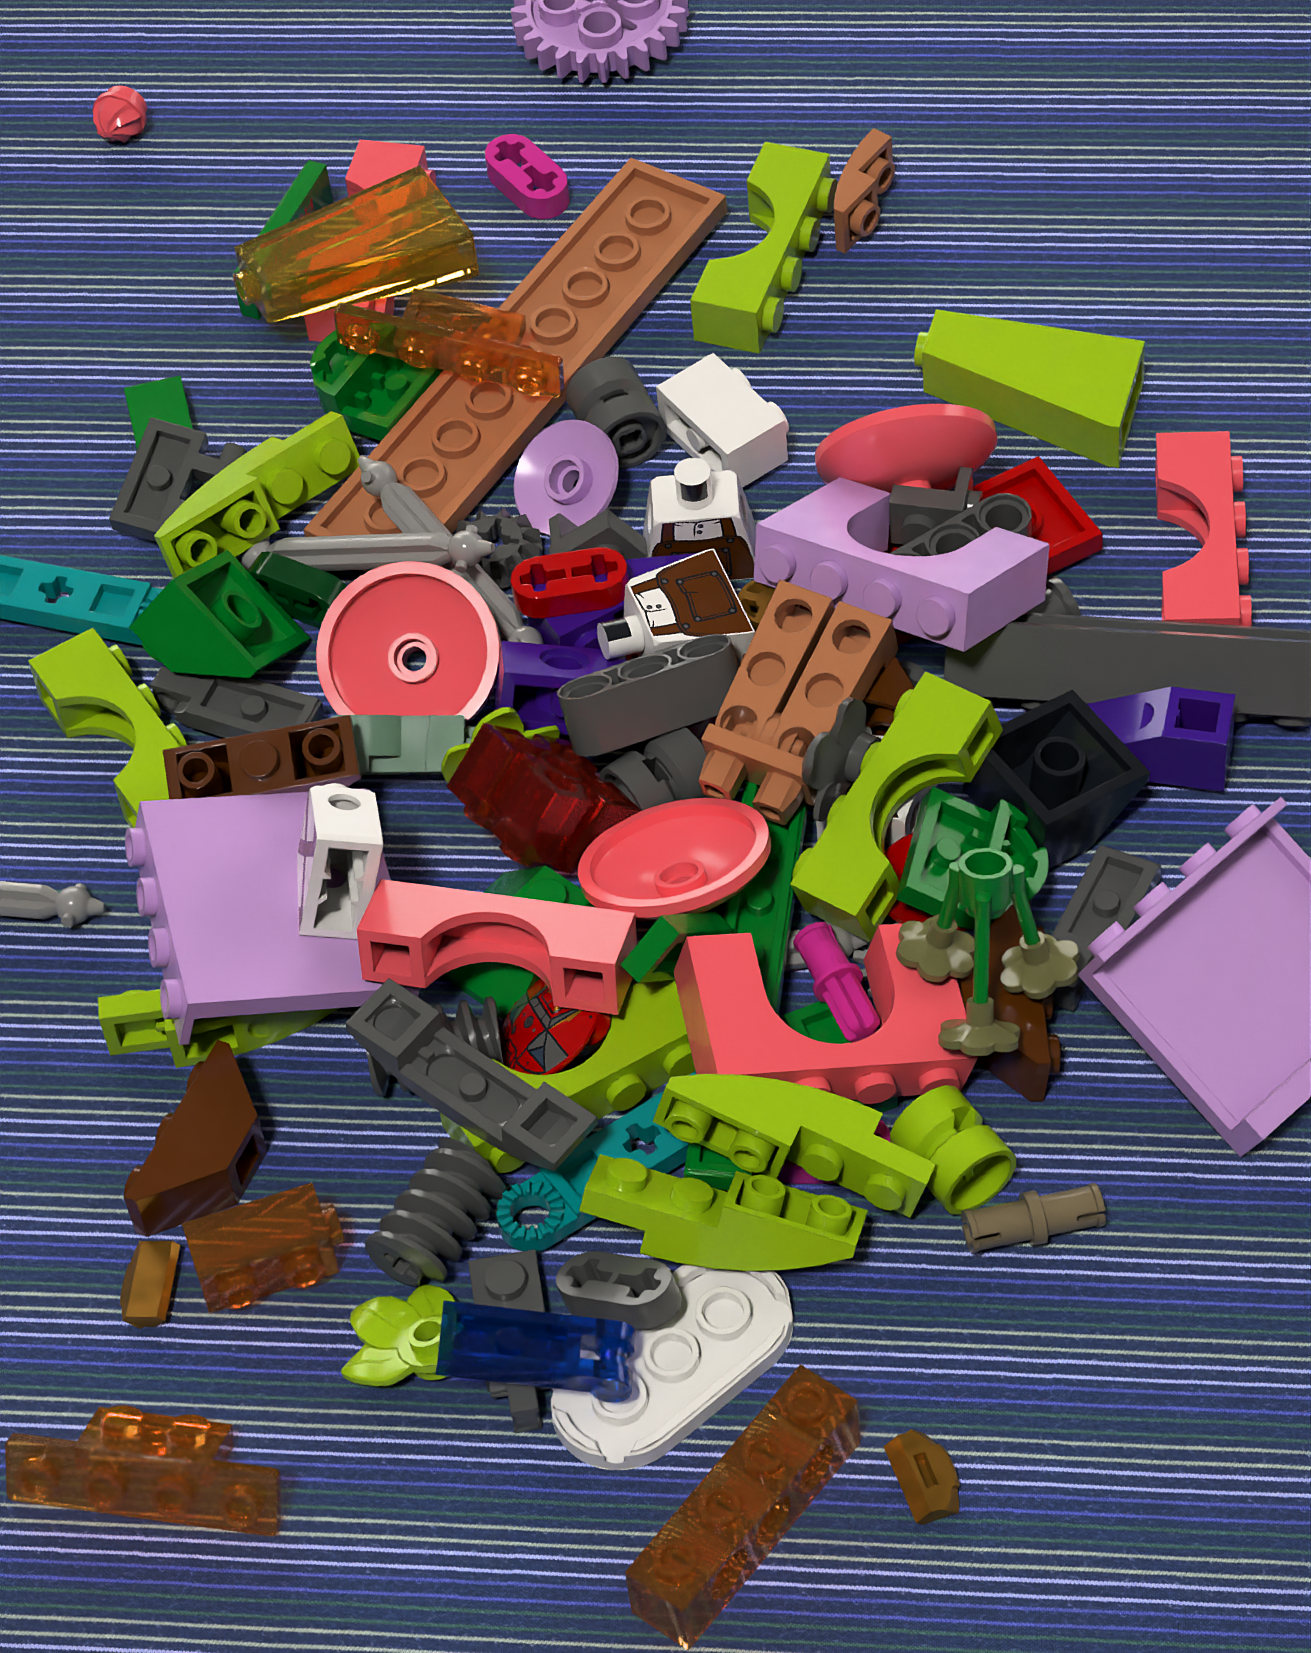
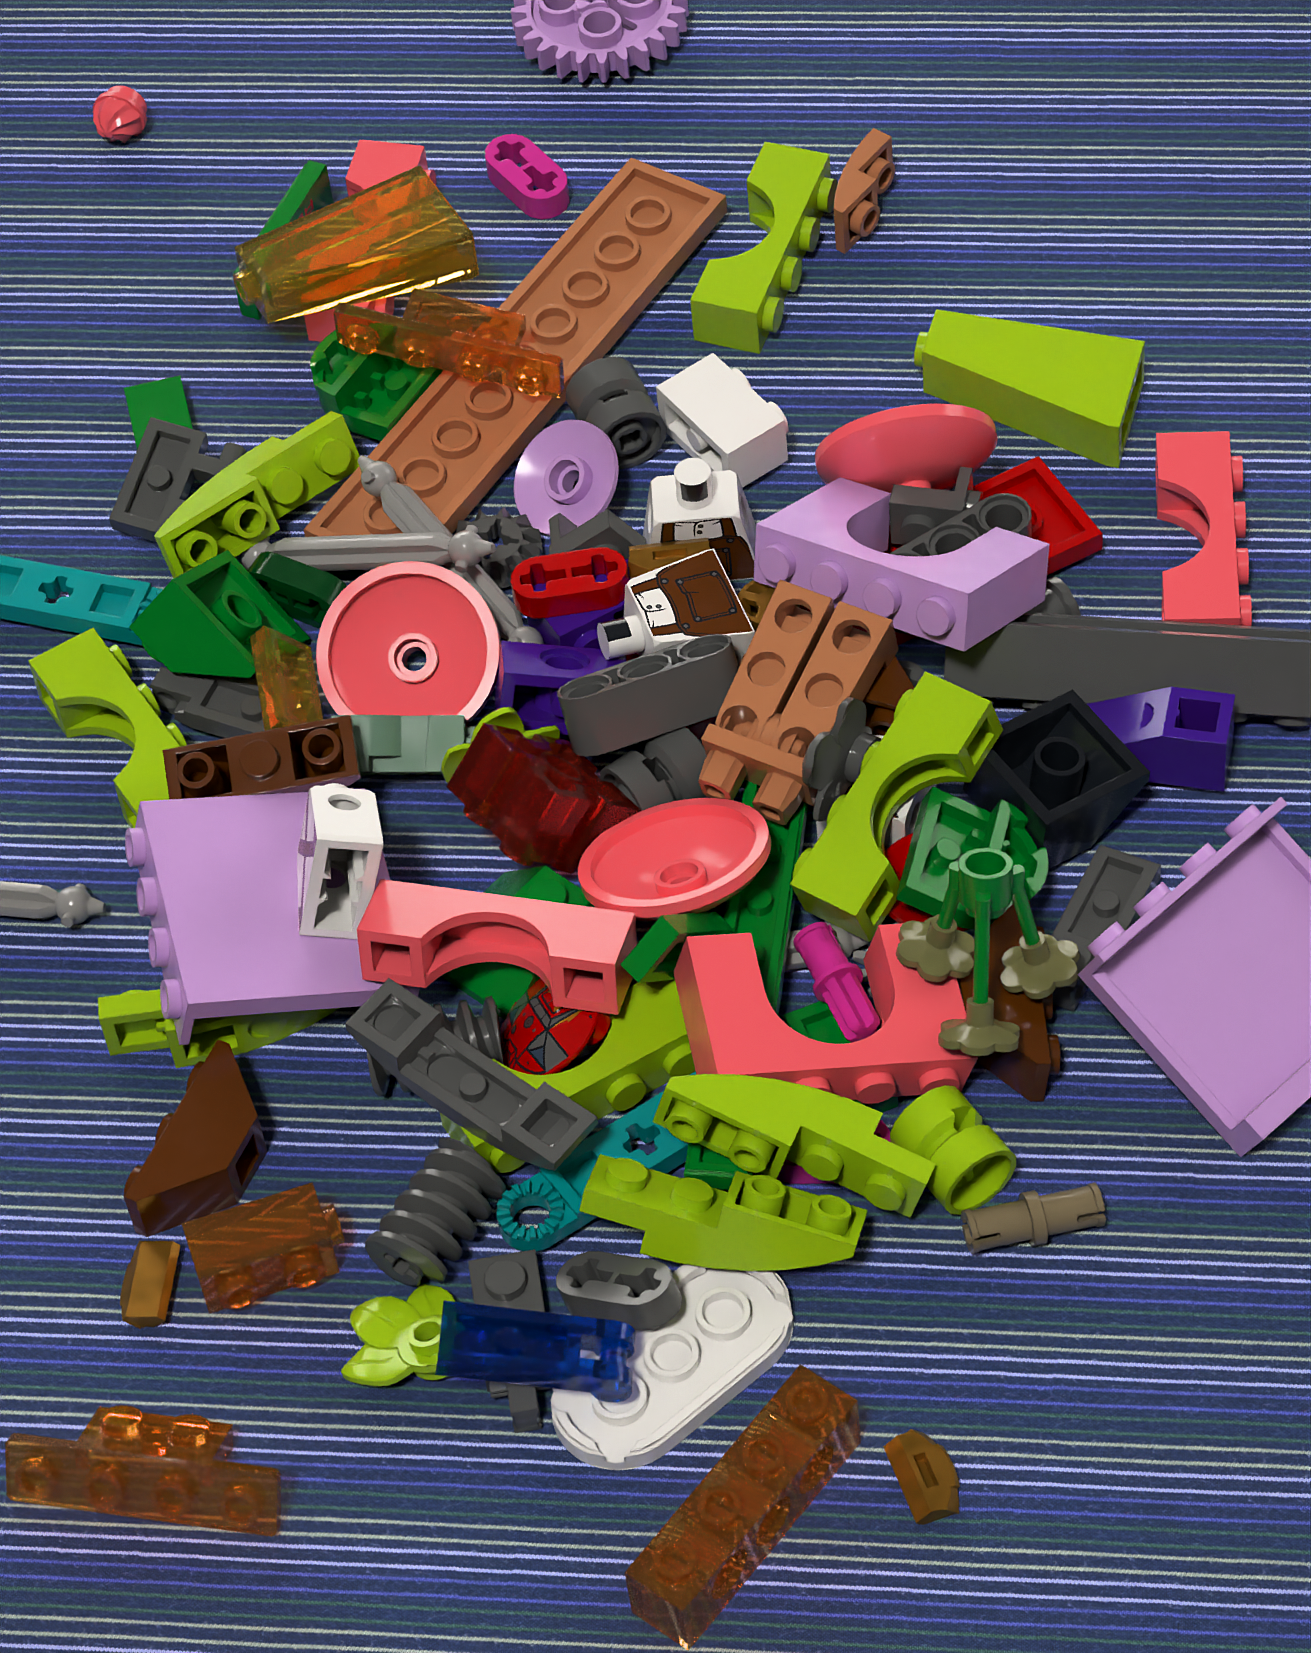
(285, 679): none -> clear yellow plate
(653, 556): none -> pearl gold piece

